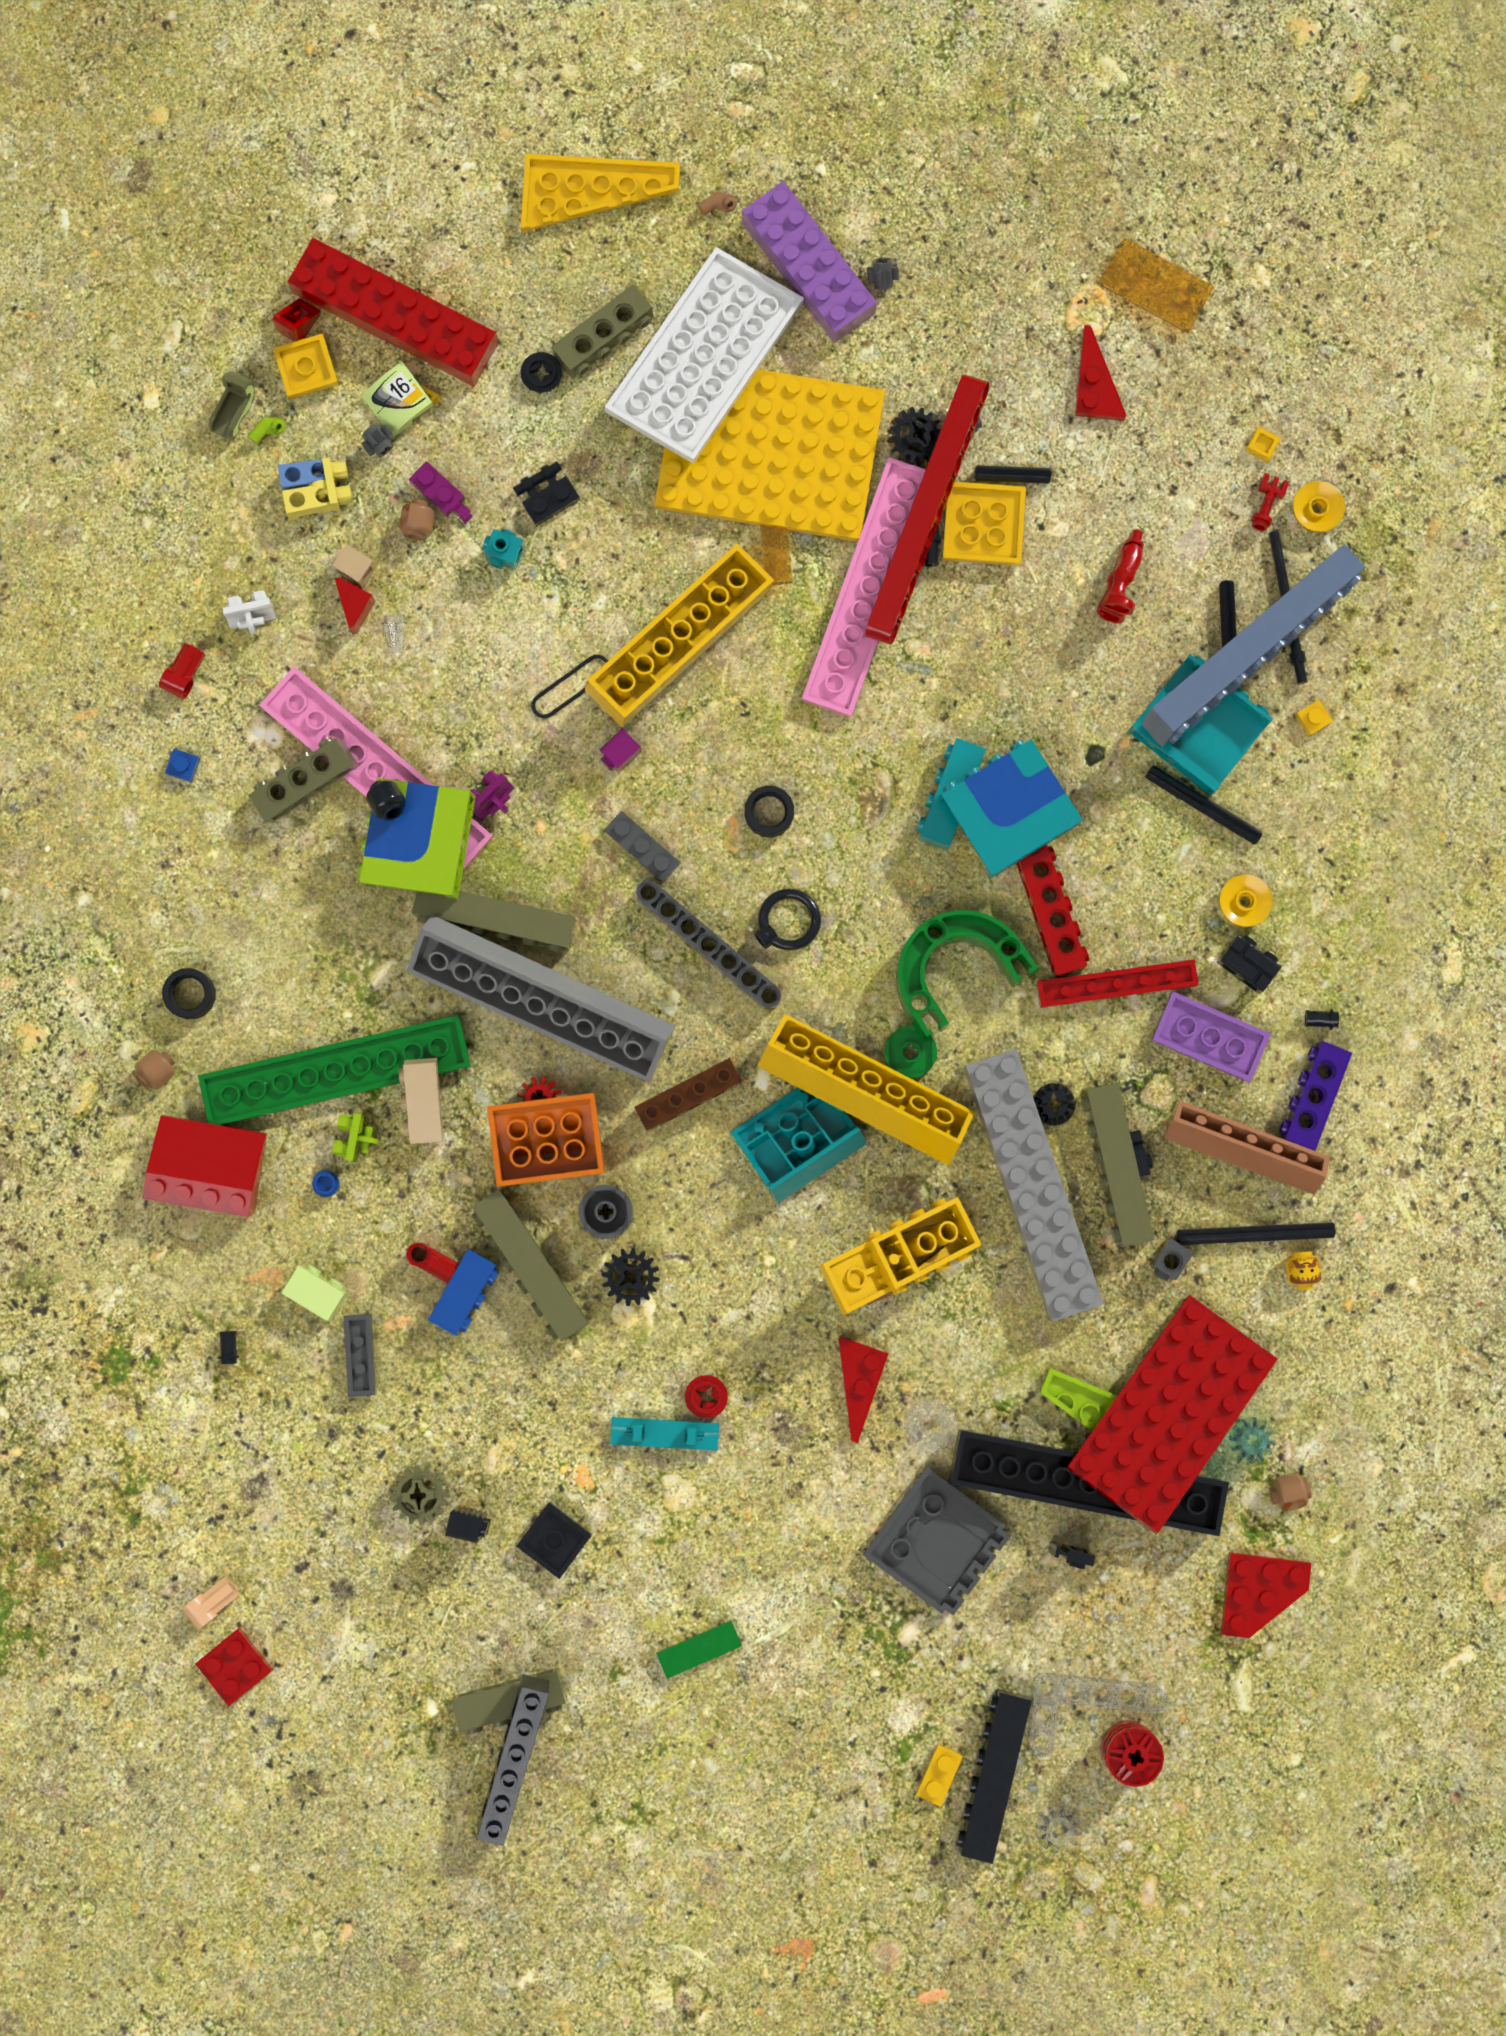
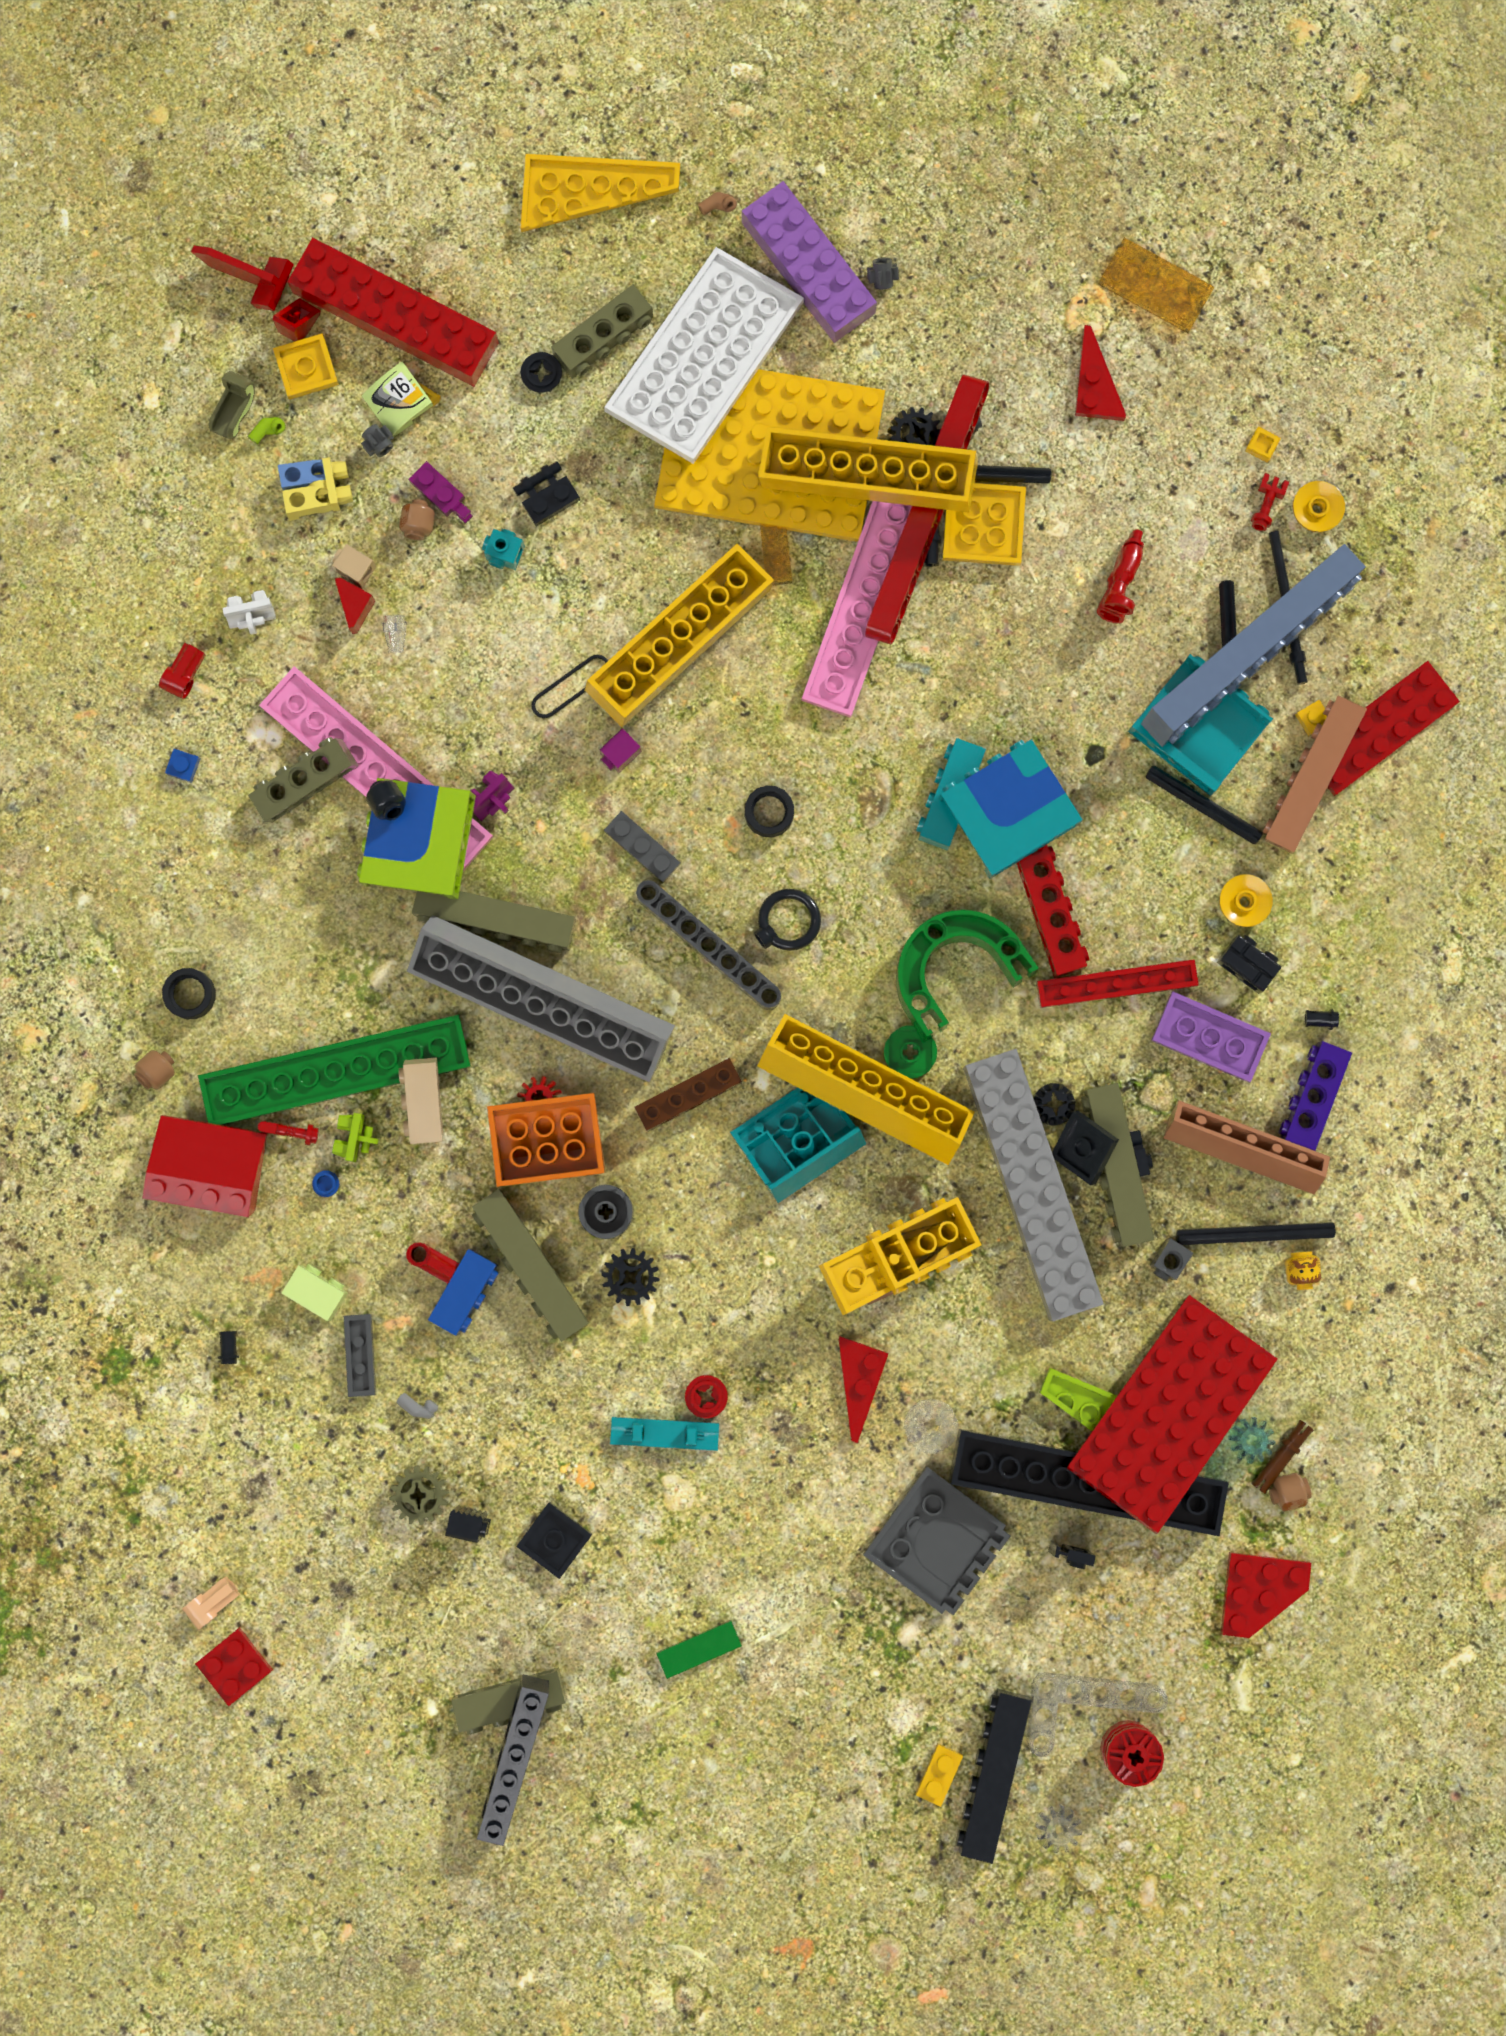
(269, 281): none -> red piece
(309, 1134): none -> red hinge
(416, 1410): none -> light grey arm
(868, 469): none -> yellow brick
(1084, 1147): none -> black plate
(1289, 1447): none -> reddish brown pin
(1315, 774): none -> nougat brick
(1393, 722): none -> red plate

